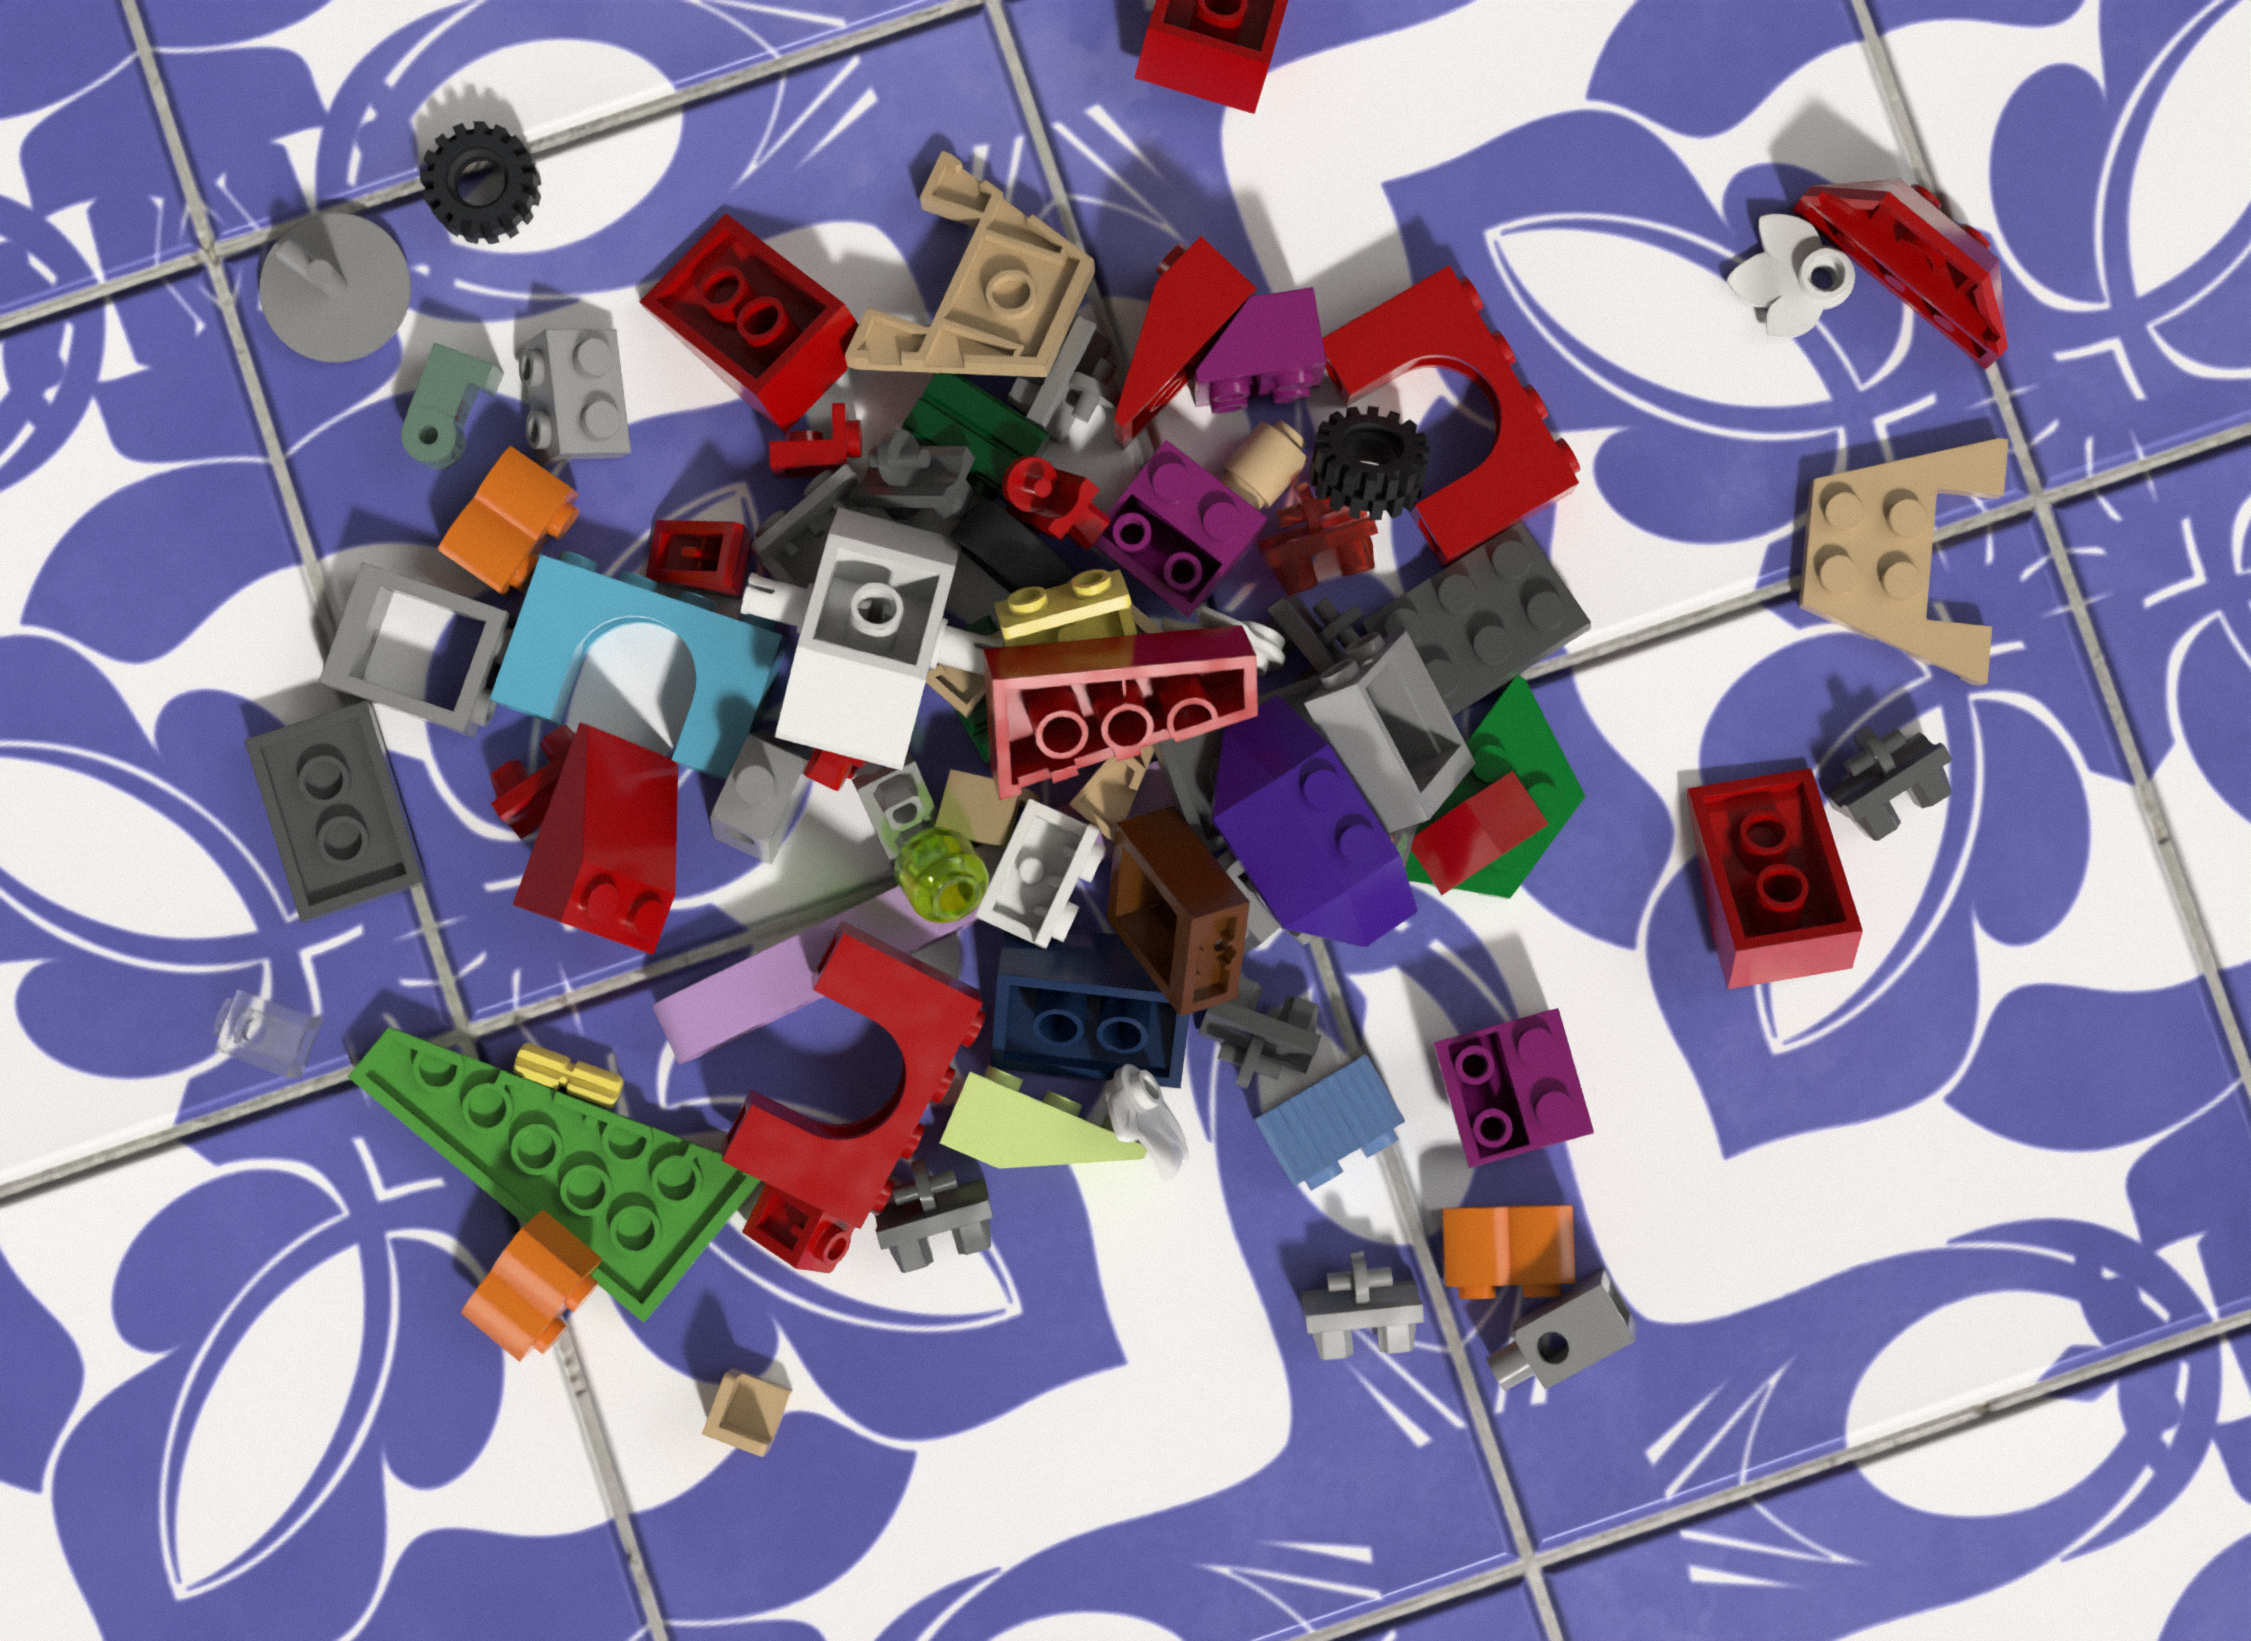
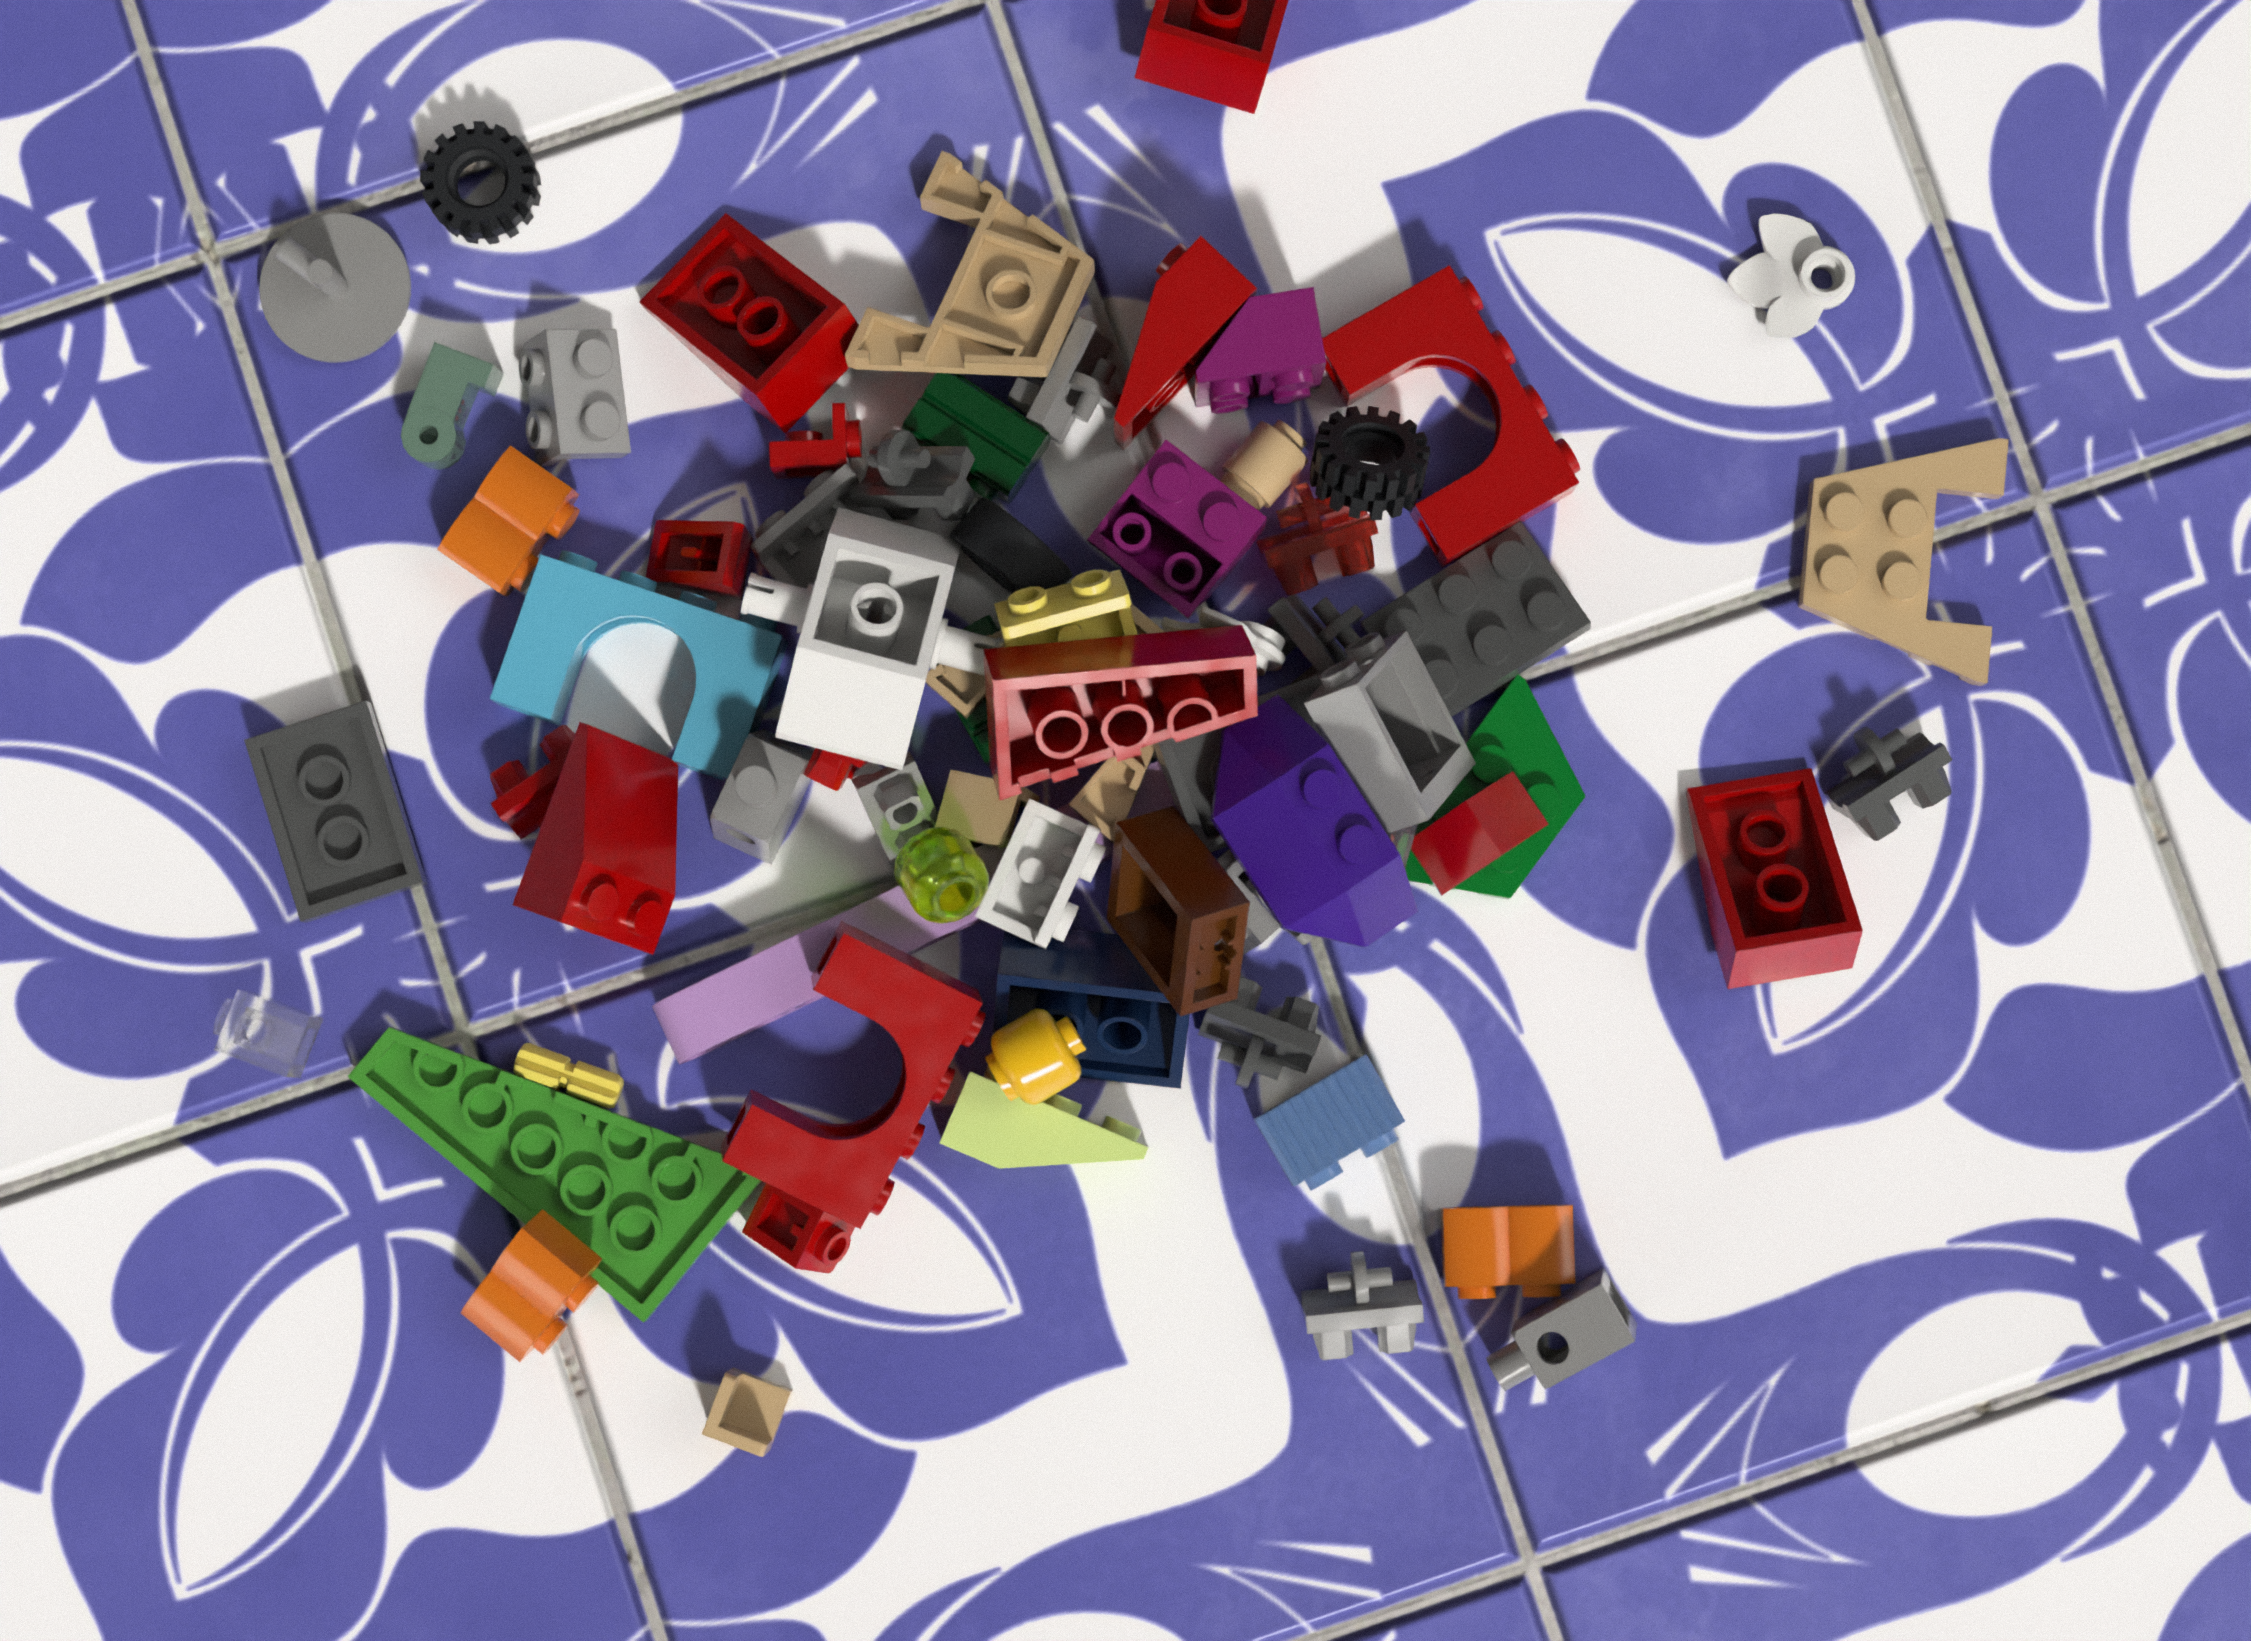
(360, 631): light grey window -> none
(932, 1207): dark grey hips -> none
(1035, 1056): none -> yellow head
(1053, 501): red hips -> none
(1138, 1114): white plate -> none
(1513, 1088): magenta slope -> none
(1917, 256): red wedge -> none

